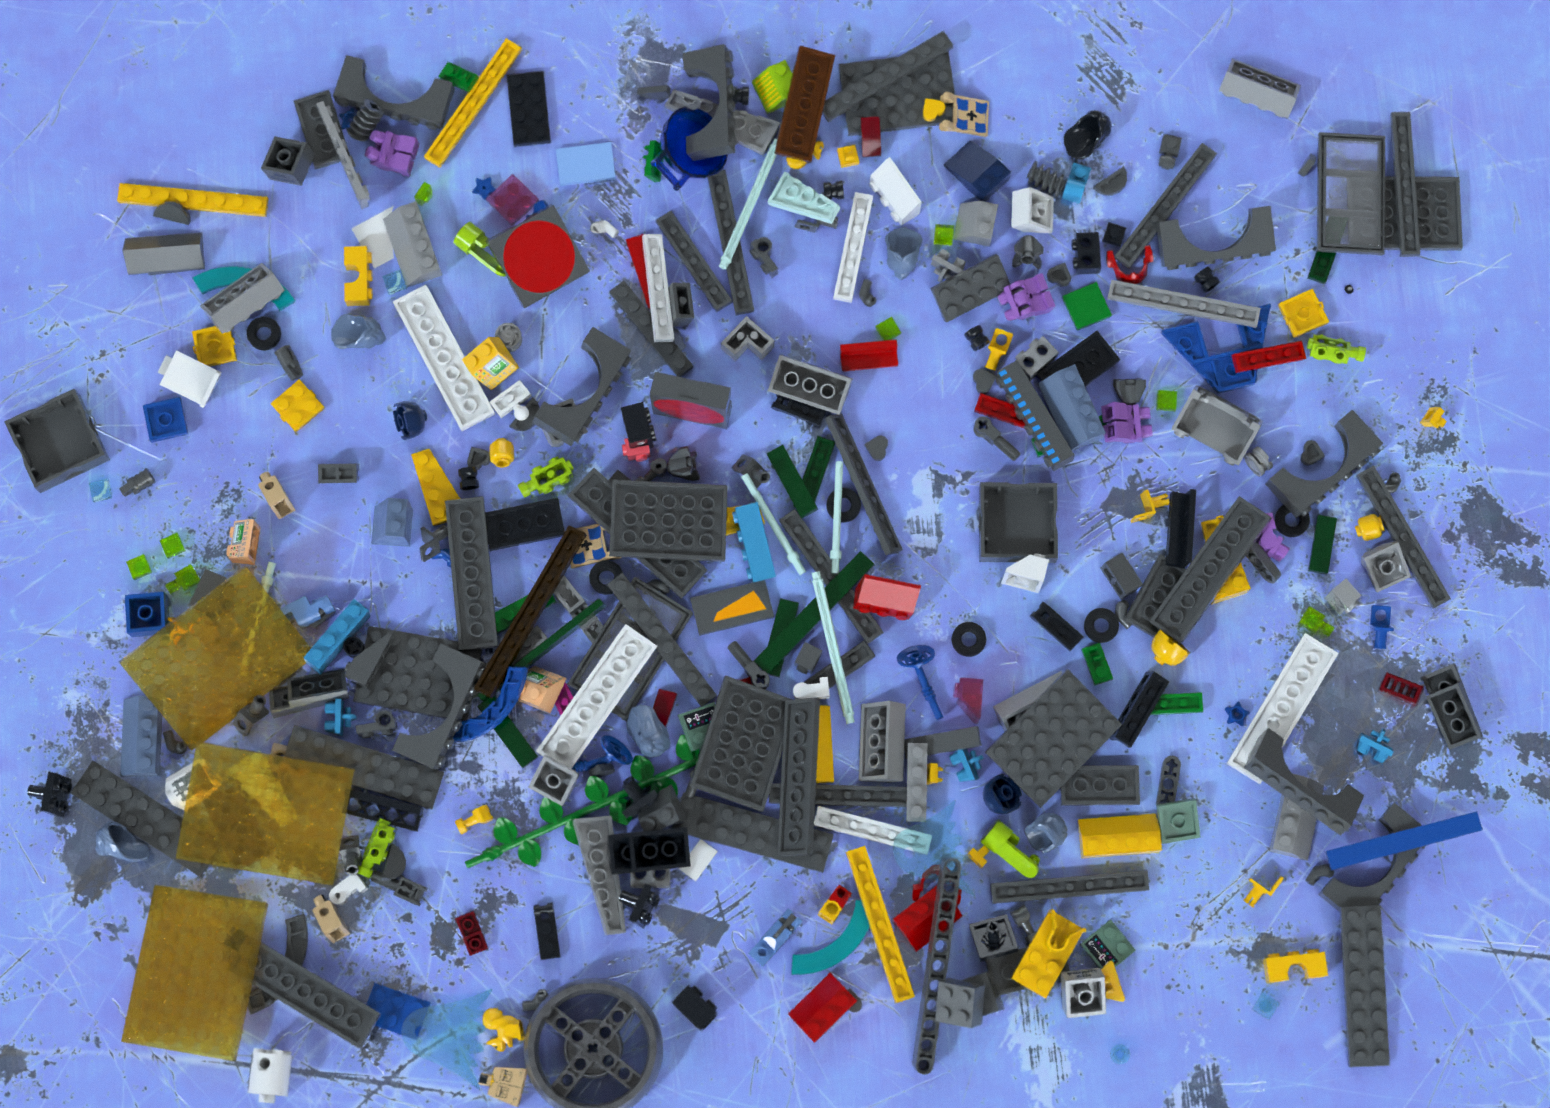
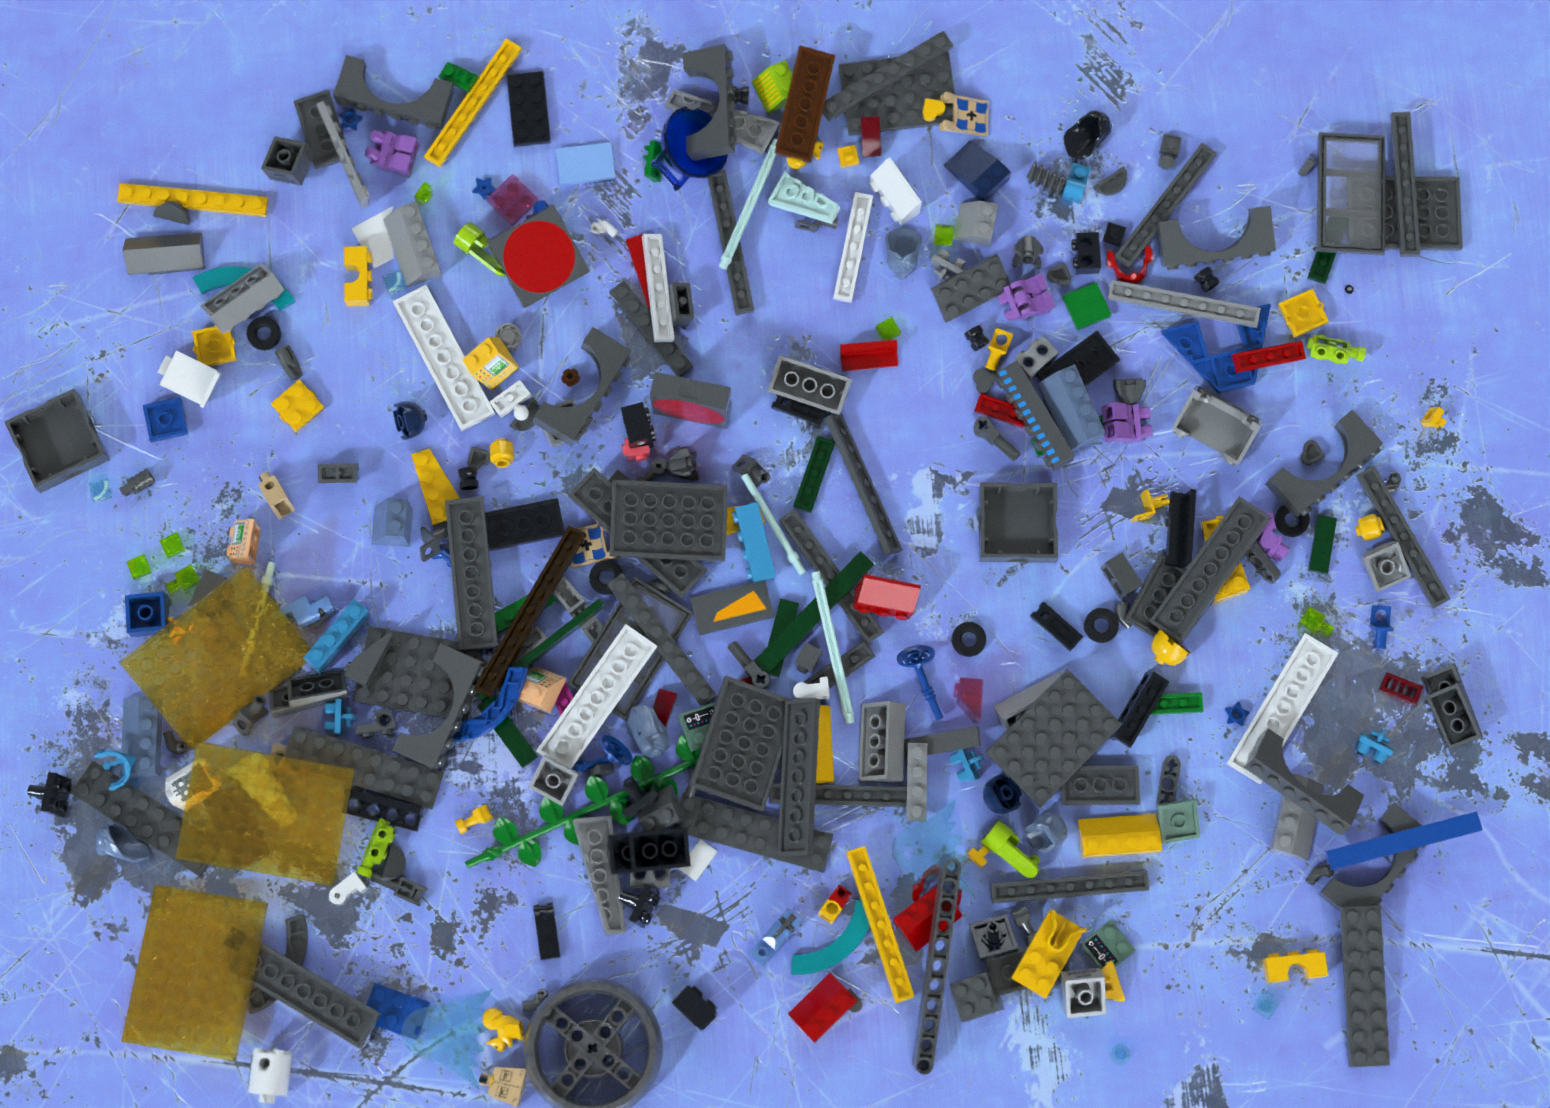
(126, 759): none -> dark azure helmet
(329, 919): tan torso -> none
(351, 854): dark grey bracket -> none
(353, 646): black wheel -> none
(356, 332): sand blue hair -> none
(365, 121): dark grey piece -> none
(471, 933): dark red slope -> none
(548, 473): lime brick -> none
(575, 378): none -> reddish brown plate
(654, 92): dark grey tile -> none
(693, 261): dark grey plate -> none
(747, 336): light grey brick -> none
(768, 265): dark grey plate -> none
(792, 481): dark green tile -> none
(834, 190): black wheel -> none
(835, 553): light aqua bar -> none
(855, 505): black tyre -> none
(857, 826): white plate -> none
(865, 294): dark grey arm -> none
(876, 447): dark grey tile -> none
(932, 773): yellow tile -> none
(960, 1003): dark grey brick -> none
(1027, 573): white slope -> none
(1032, 211): white slope -> none
(1097, 664): green plate -> none
(1166, 400): clear neon green plate -> none
(1258, 461): light grey wheel -> none
(1258, 890): yellow bracket -> none
(1259, 88): light grey slope -> none
(1343, 597): light grey brick -> none

